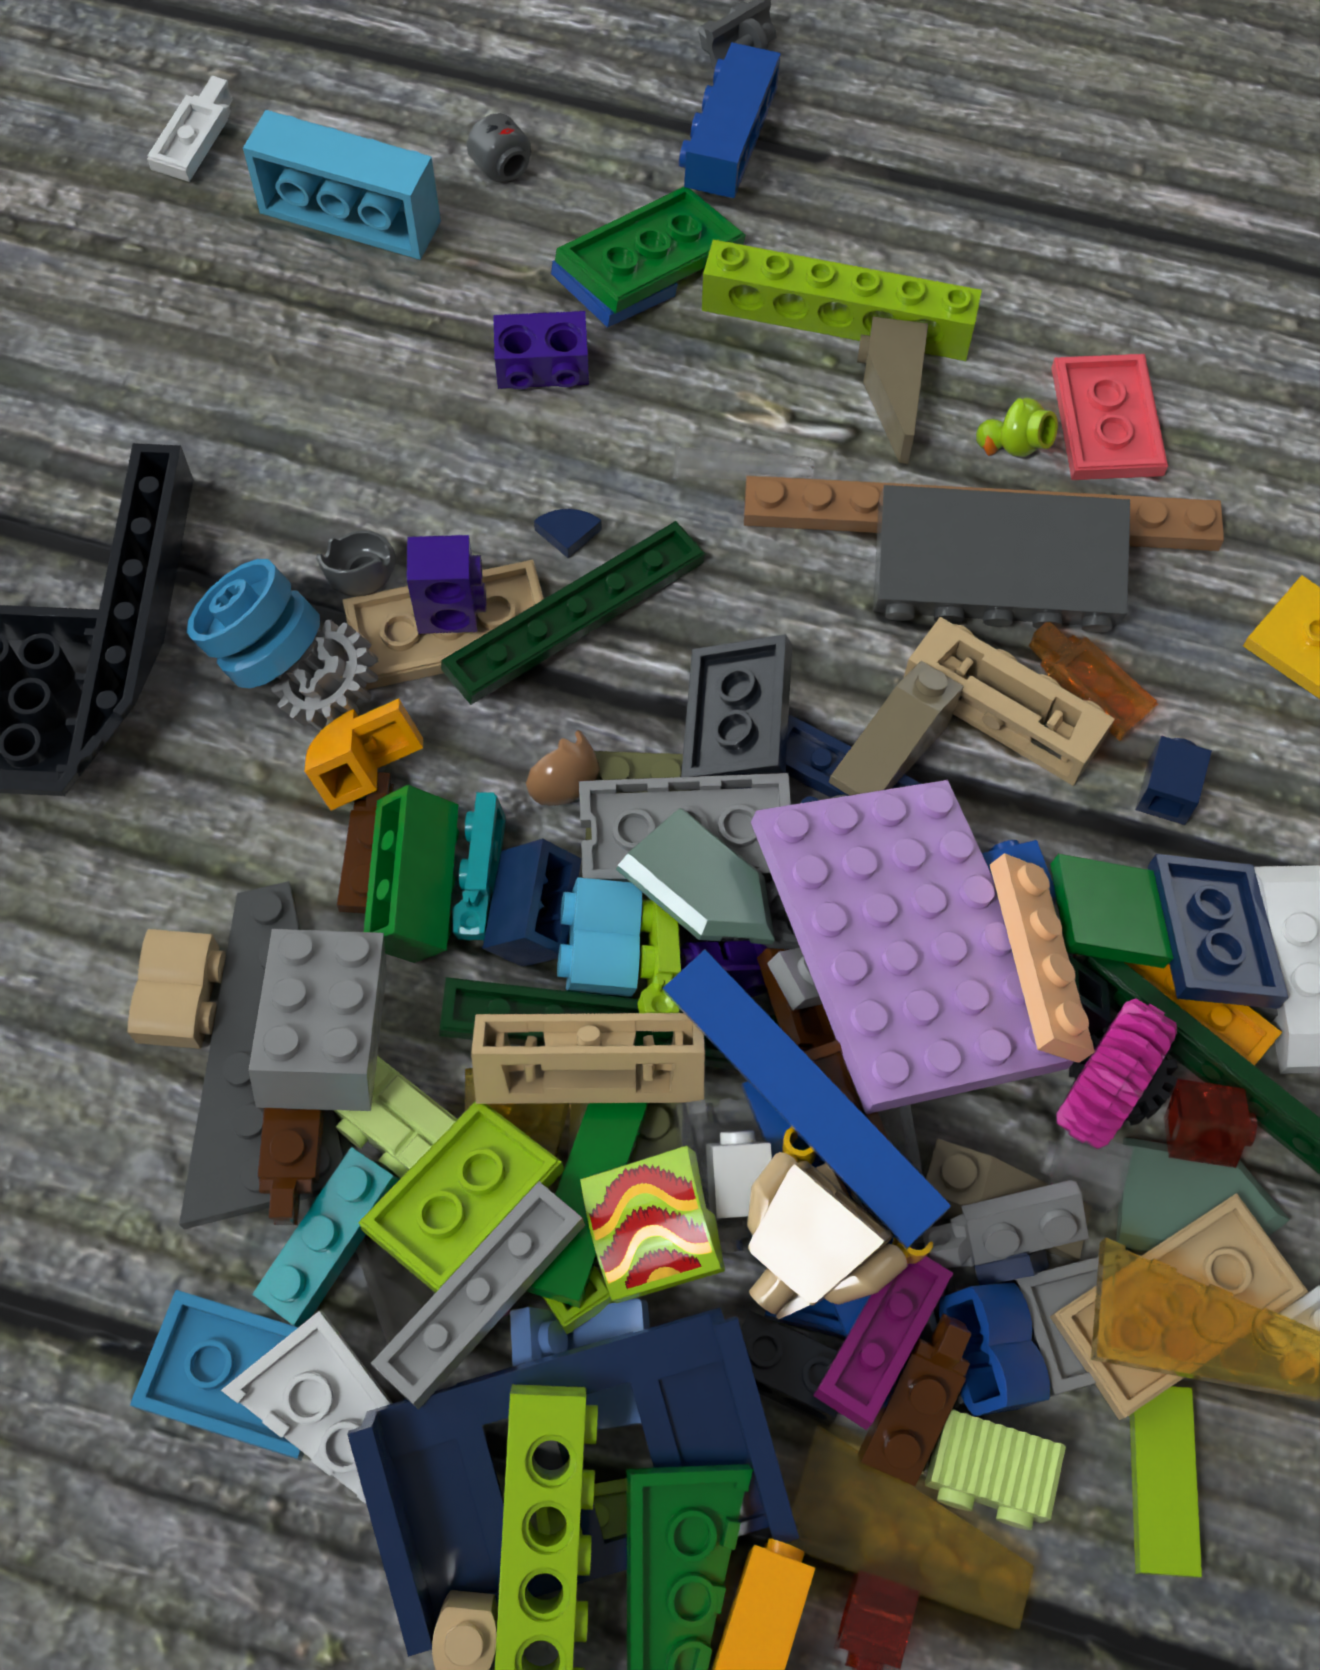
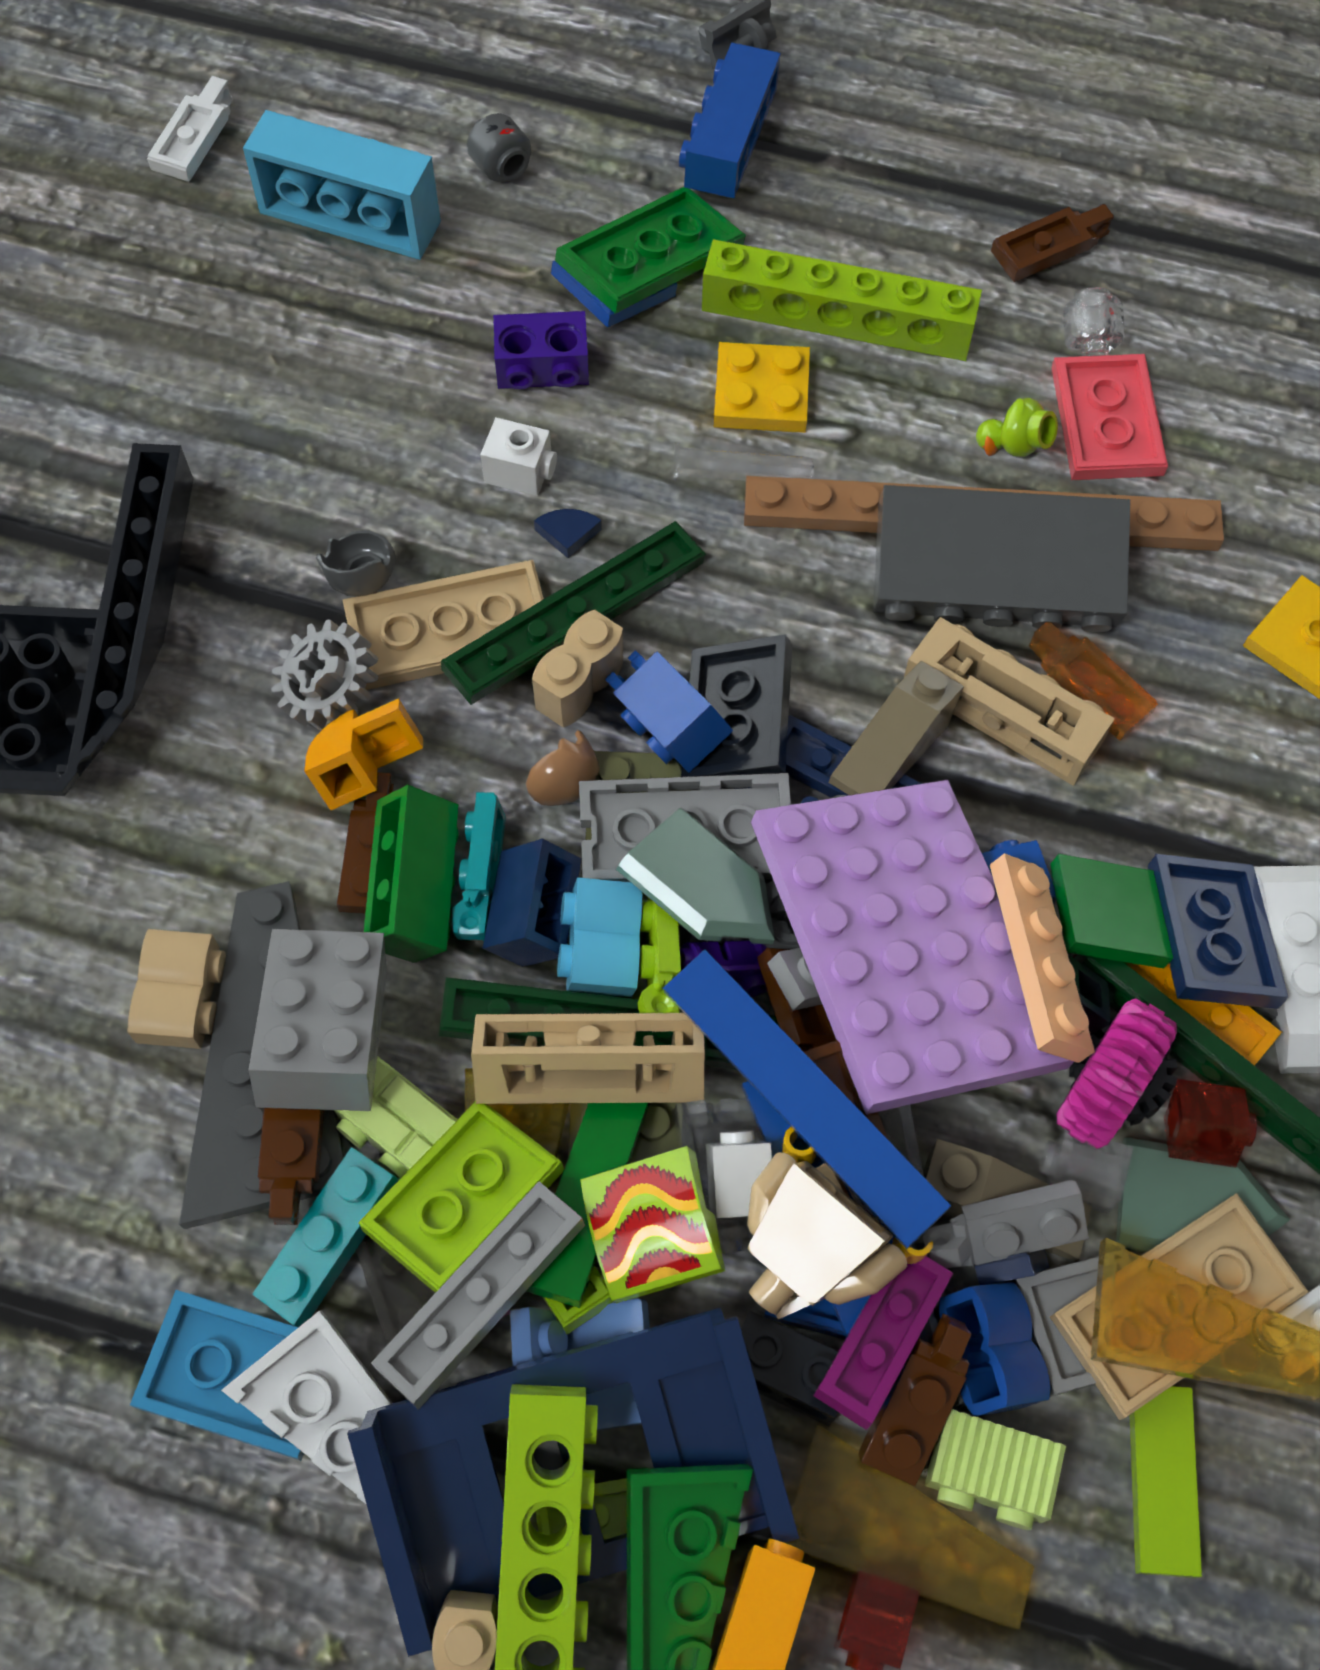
(253, 623): dark azure wheel -> none
(445, 584): dark purple brick -> none
(517, 457): none -> white brick
(578, 668): none -> tan brick
(670, 709): none -> hinge
(762, 387): none -> yellow plate
(894, 376): dark tan slope -> none
(1050, 240): none -> reddish brown hinge
(1093, 322): none -> clear head
(1173, 779): dark blue brick -> none

